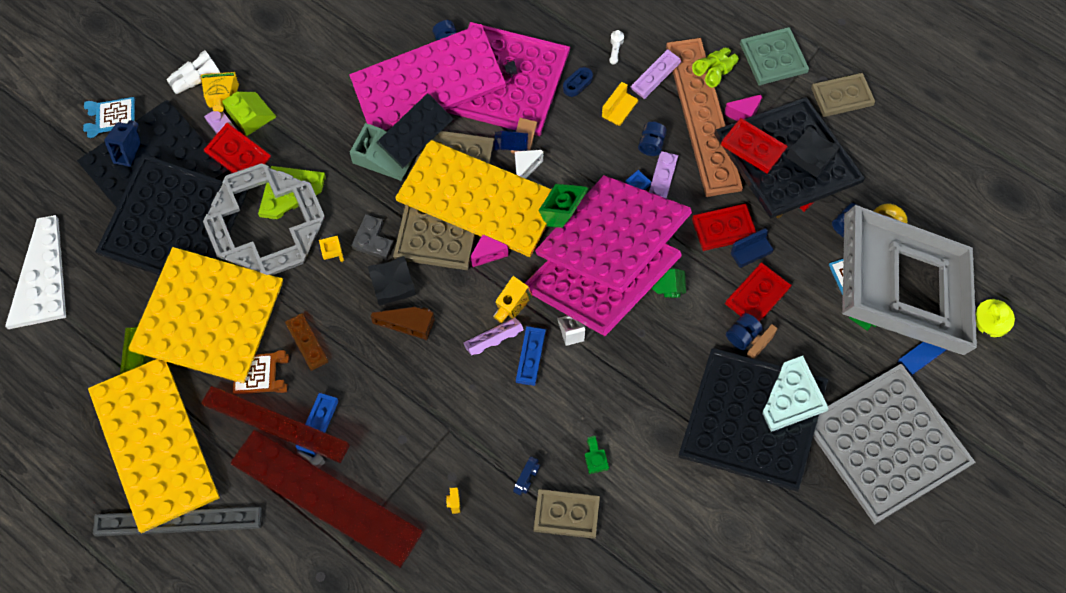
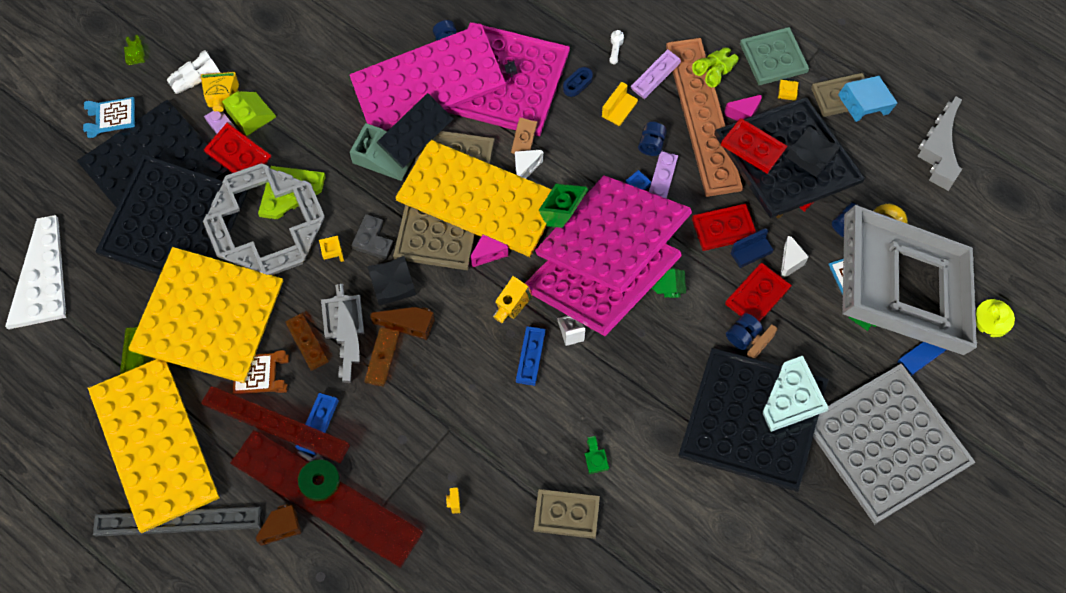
(123, 142): dark blue torso -> none
(134, 52): none -> clear neon green plate
(279, 525): none -> reddish brown slope
(314, 469): none -> dark green tile
(347, 335): none -> light grey slope
(352, 303): none -> light grey plate
(384, 346): none -> clear orange tile
(493, 336): lavender plate -> none
(511, 141): clear blue slope -> none
(523, 484): dark blue plate -> none
(788, 90): none -> yellow plate
(793, 257): none -> white slope
(867, 97): none -> dark azure panel
(939, 148): none -> light grey arch

